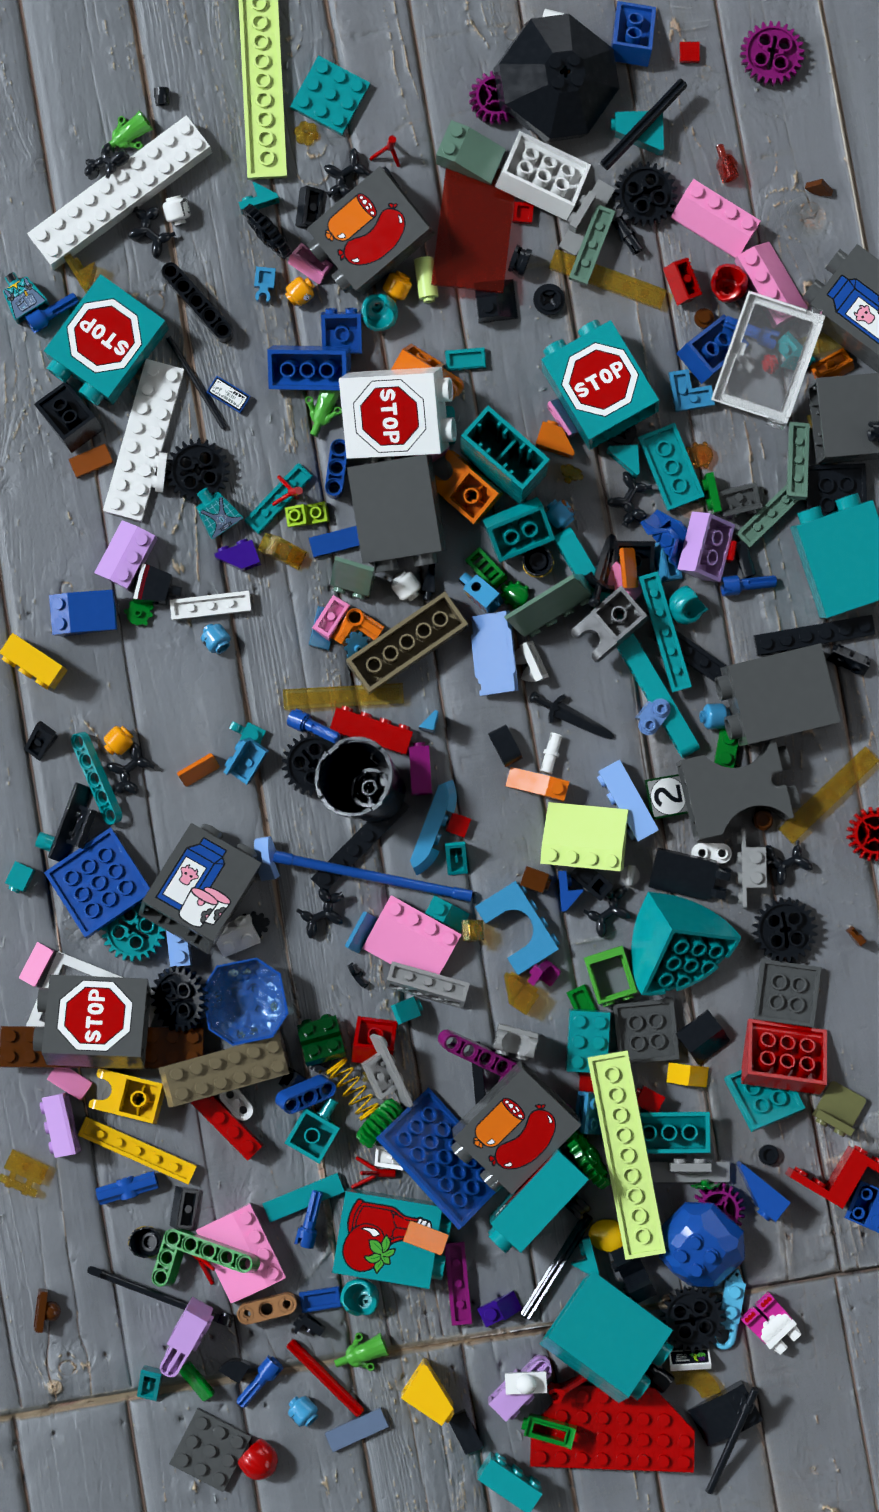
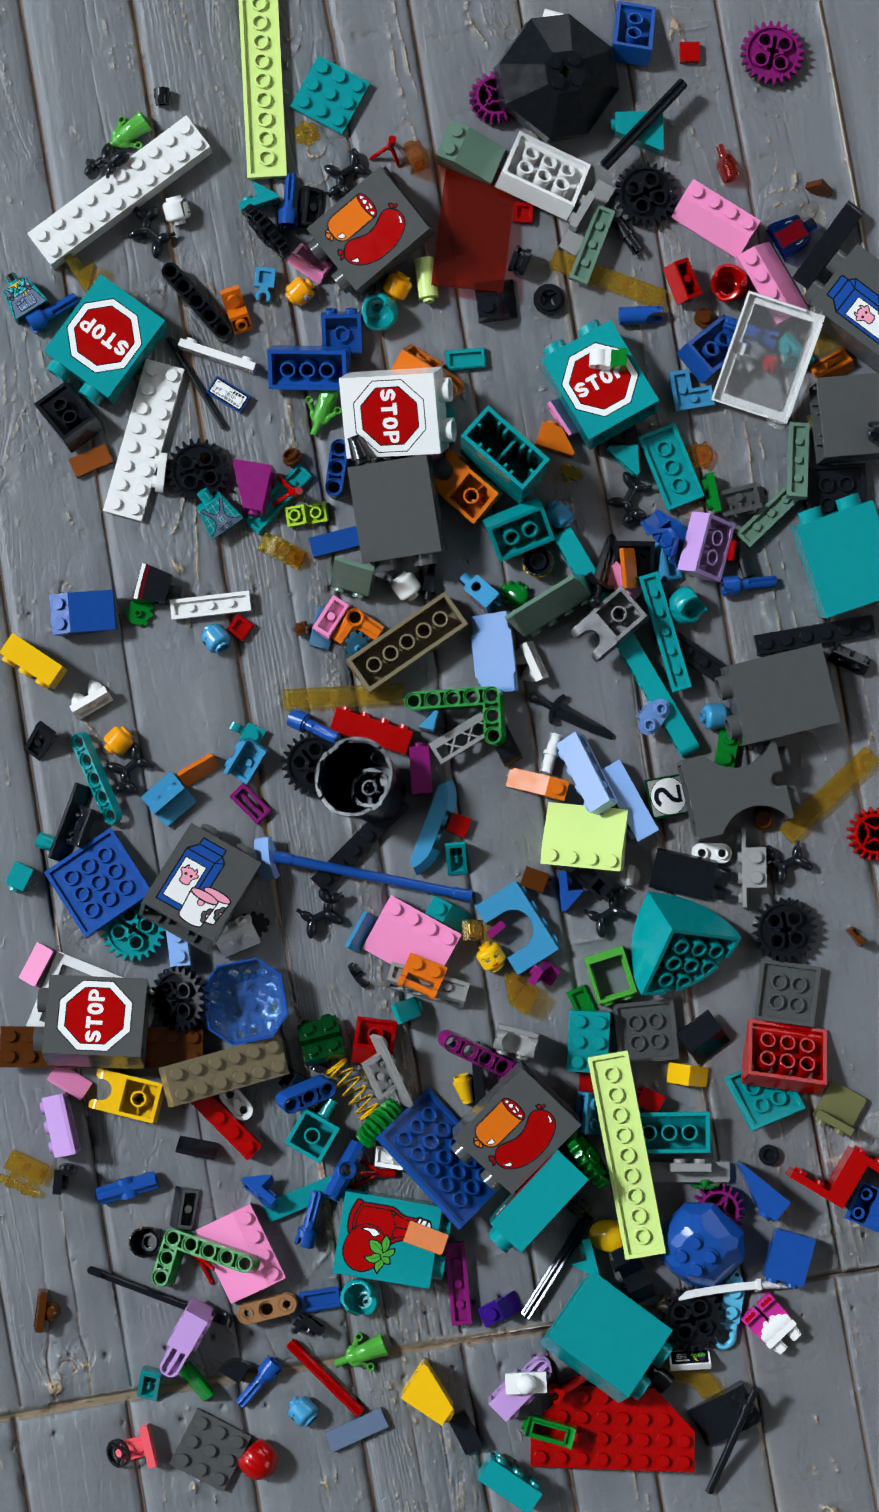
(61, 1181): none -> black bracket
(96, 699): none -> white tile
(125, 555): lavender slope -> none
(134, 1448): none -> coral piece
(137, 1150): yellow plate -> none
(168, 799): none -> dark azure bracket
(190, 345): none -> white plate
(197, 1147): none -> black slope
(236, 309): none -> orange slope
(240, 627): none -> red tile
(241, 556): dark purple slope -> none
(254, 485): none -> magenta slope
(259, 1188): none -> blue slope
(262, 815): none -> magenta tile
(288, 214): none -> blue piece
(291, 457): none -> reddish brown plate
(302, 628): none -> reddish brown plate
(339, 1182): none -> blue piece
(358, 451): none -> black cone
(415, 156): none -> clear orange slope
(423, 970): none -> orange plate
(455, 733): none -> light grey fence
(464, 694): none -> green beam
(464, 1087): none -> yellow cone
(491, 956): none -> yellow head
(496, 929): none -> magenta tile
(498, 580): green slope -> none
(586, 773): none -> light blue brick
(608, 359): none -> leg
(639, 315): none -> blue piece
(756, 1285): none -> white sword
(788, 1258): none -> blue brick
(791, 235): none -> torso
(828, 244): none -> black beam

